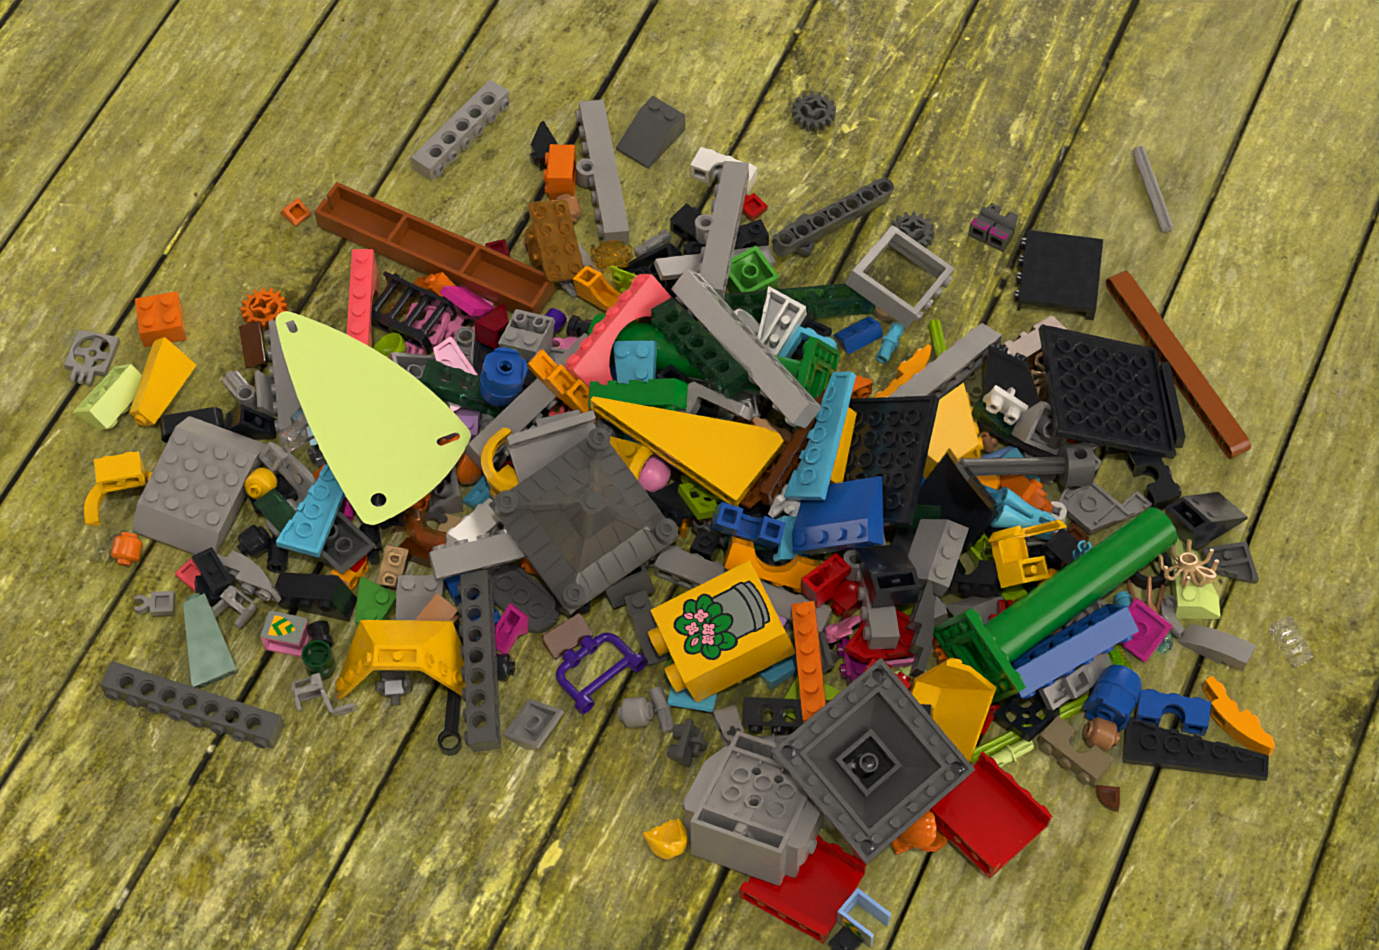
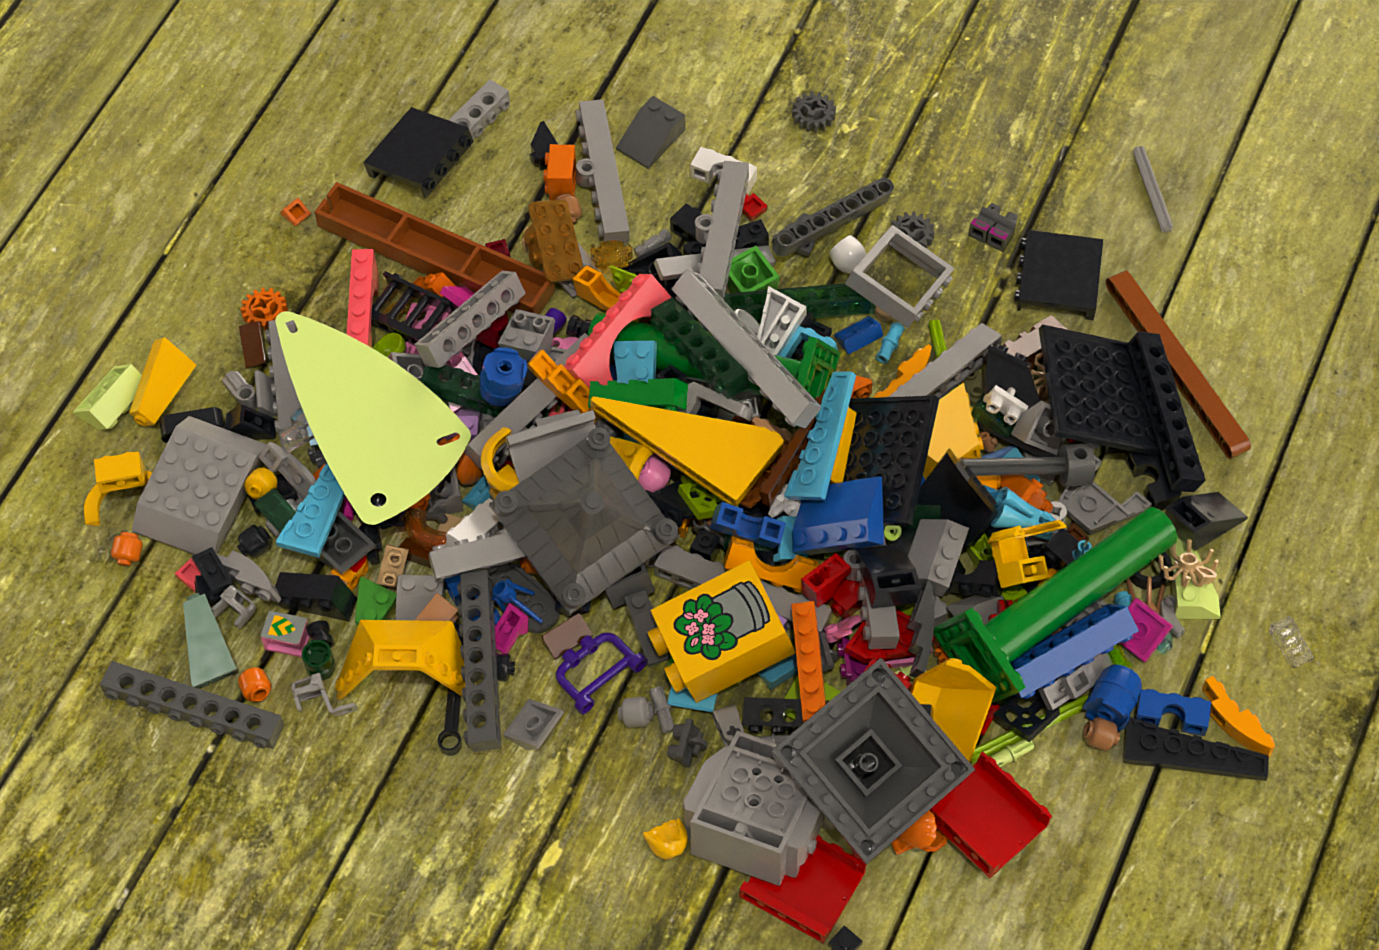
(88, 370): light grey piece -> none
(159, 604): light grey plate -> none
(160, 317): orange piece -> none
(254, 684): none -> orange head
(277, 557): black hinge -> none
(393, 685): dark grey piece -> none
(419, 150): none -> black panel
(470, 319): none -> light grey brick
(505, 593): none -> blue plant
(847, 254): none -> white helmet
(868, 905): light blue piece -> none
(893, 534): none -> lime piece
(1088, 766): dark tan arch -> none
(1108, 797): reddish brown tile -> none
(1166, 412): none -> black brick
(1218, 646): light grey slope -> none
(1234, 561): dark grey wing -> none

